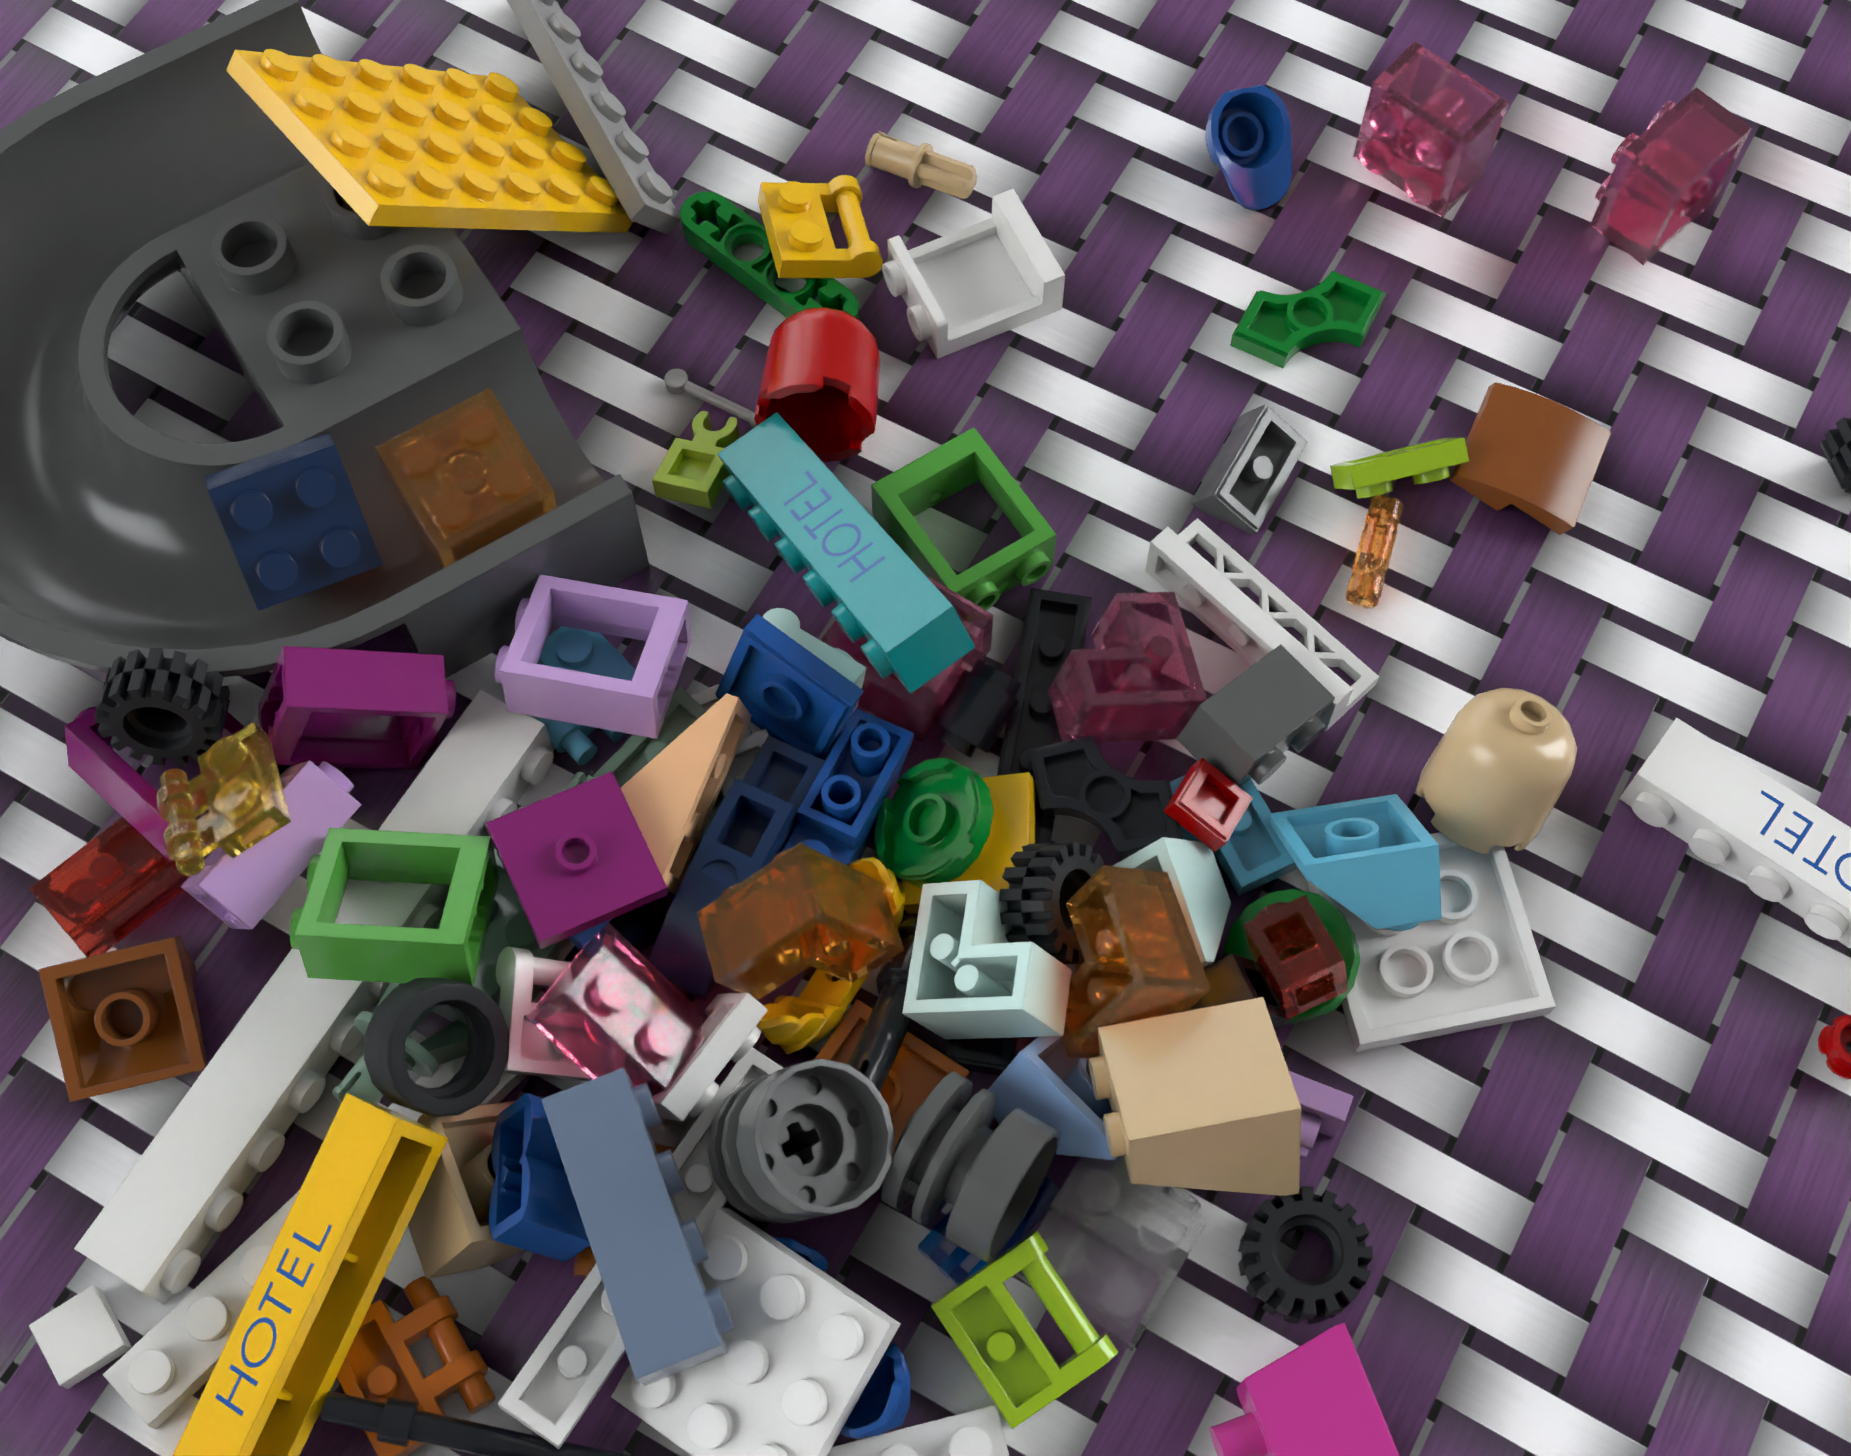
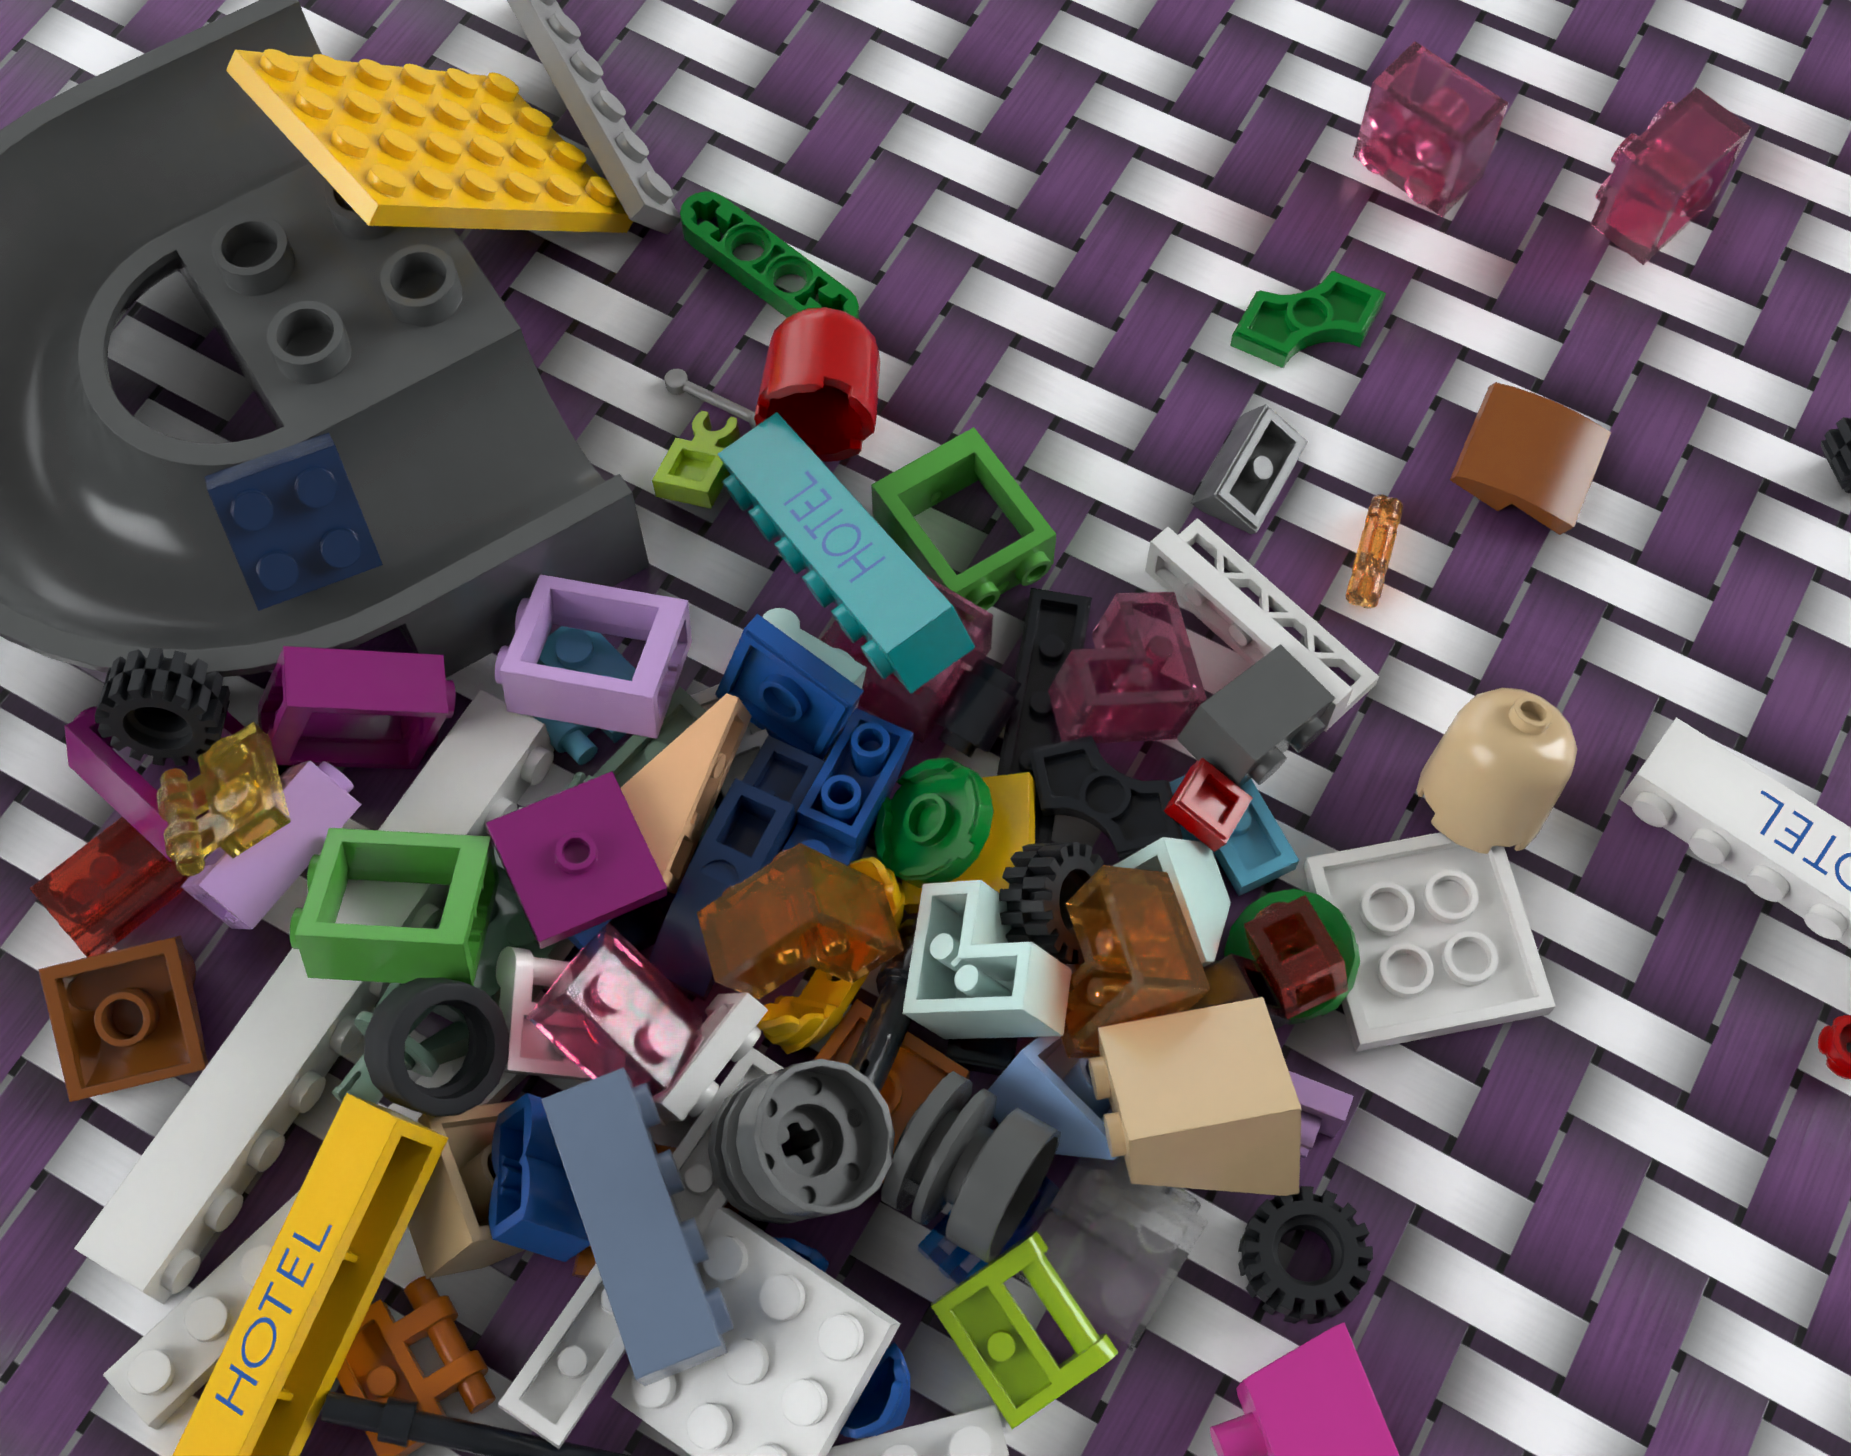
(80, 1336): white tile -> none
(466, 478): clear orange brick -> none
(801, 233): yellow plate -> none
(920, 165): tan axle -> none
(976, 279): white panel -> none
(1252, 145): blue piece -> none
(1367, 858): medium azure slope -> none
(1422, 461): lime plate -> none

